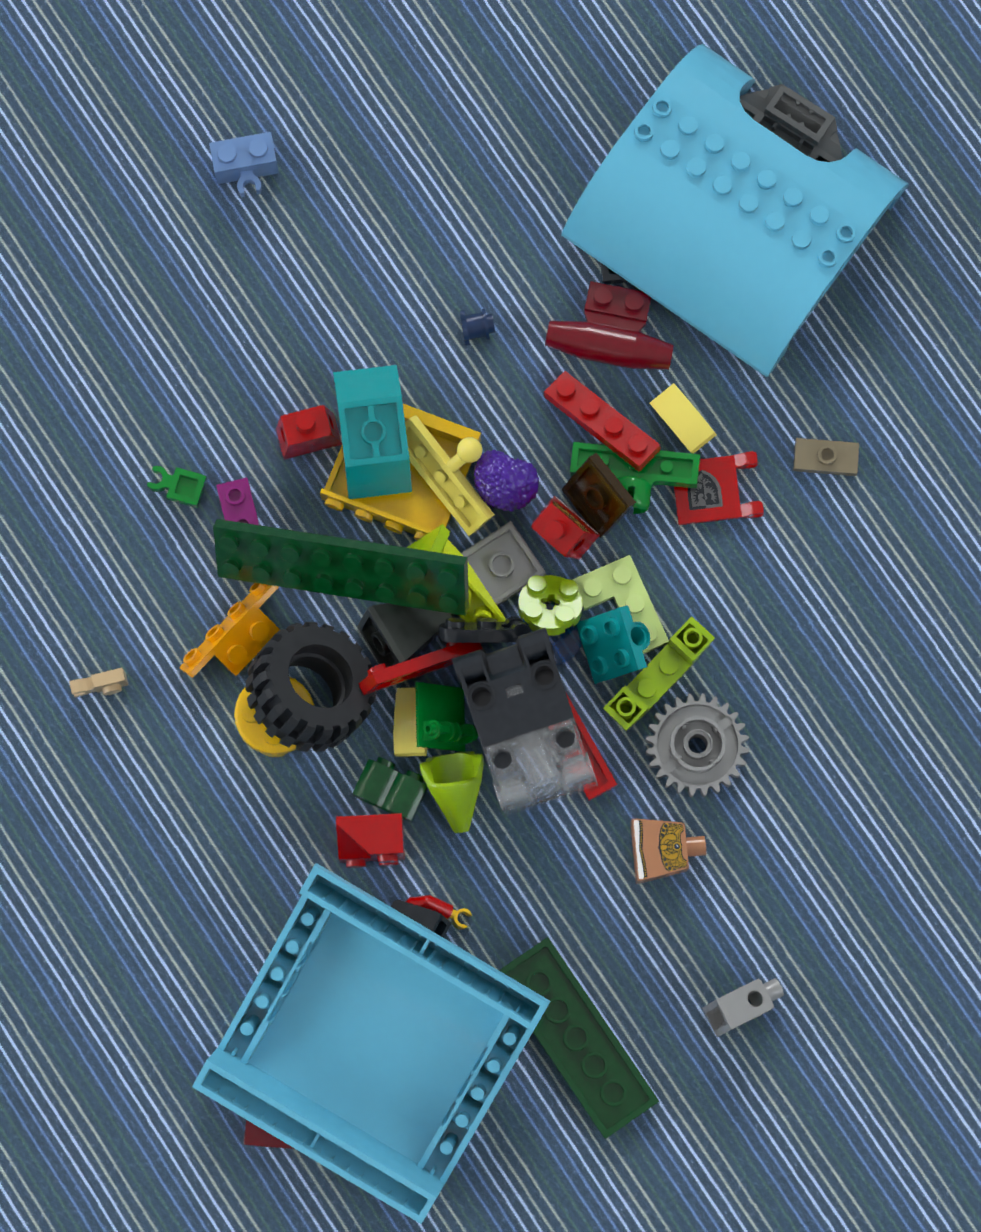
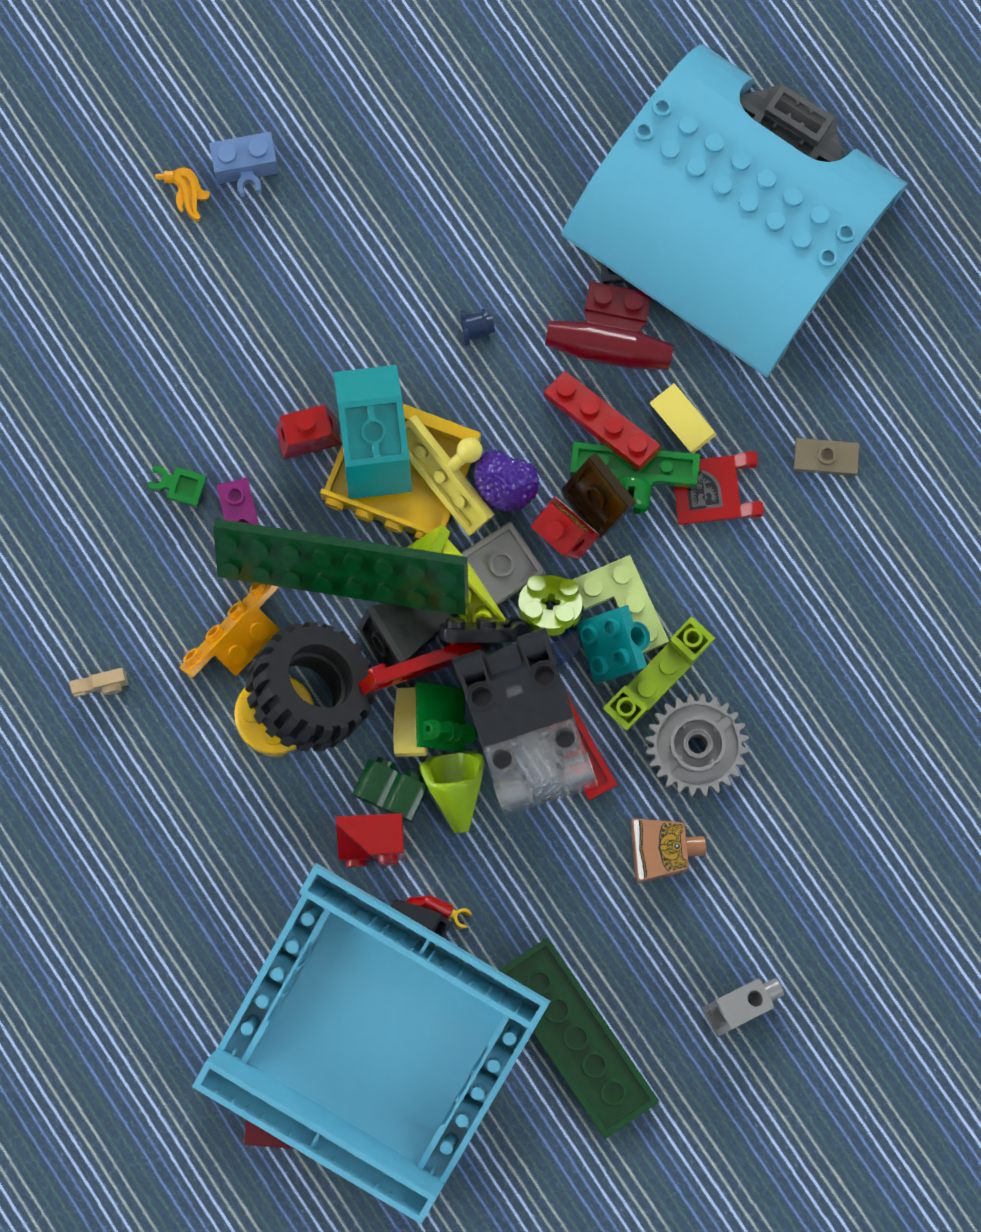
(188, 190): none -> light orange piece

